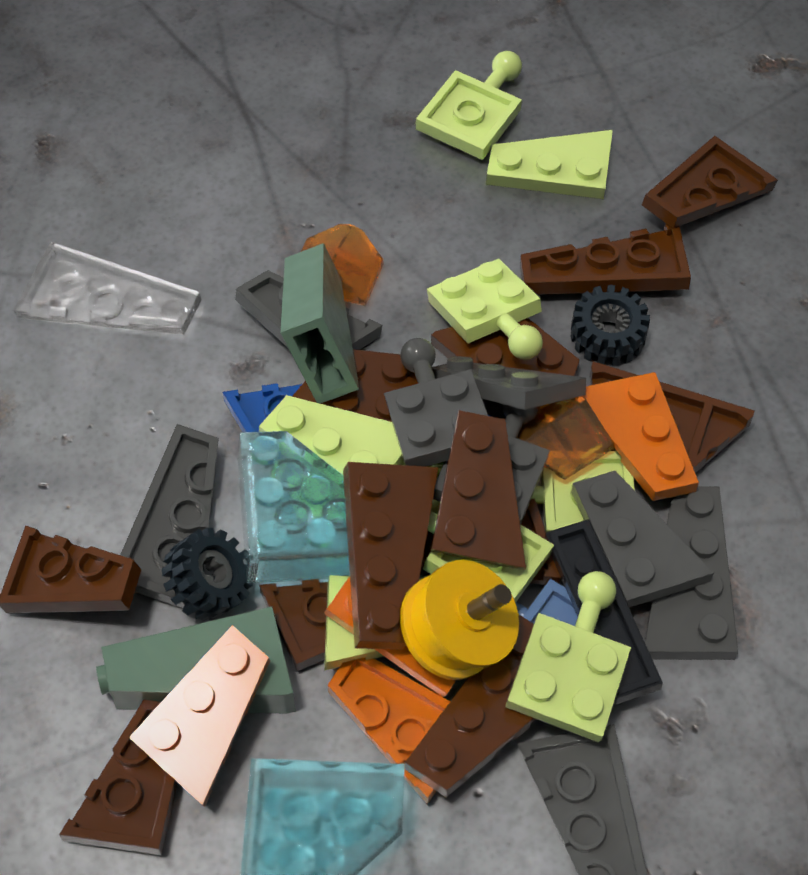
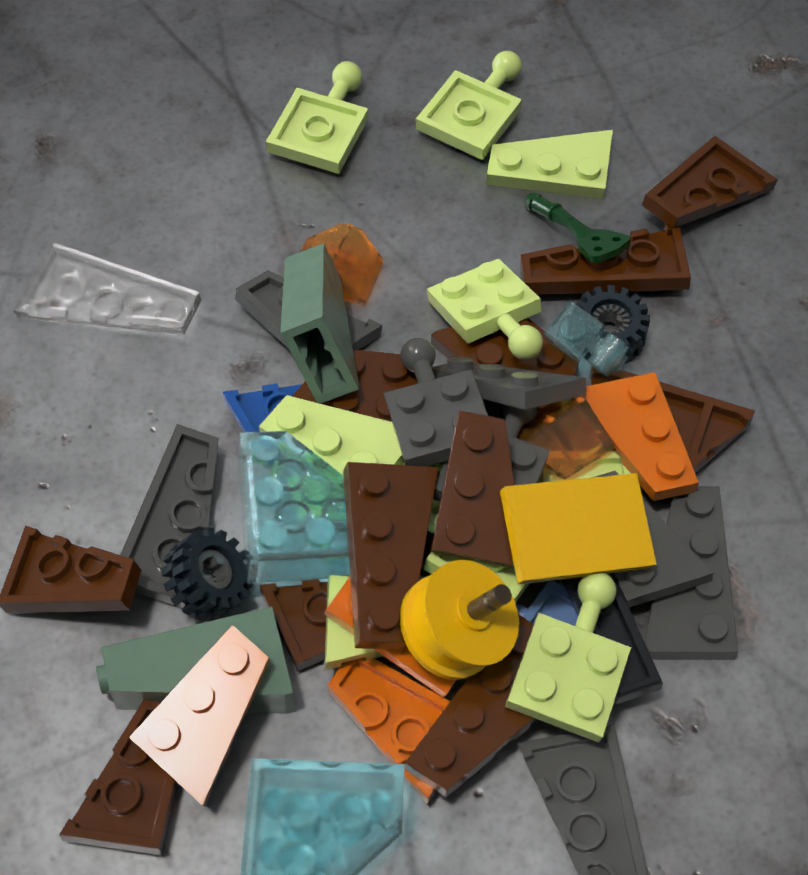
(321, 127): none -> yellowish green plate
(577, 528): none -> yellow tile
(579, 332): none -> clear light blue plate
(594, 244): none -> dark green piece

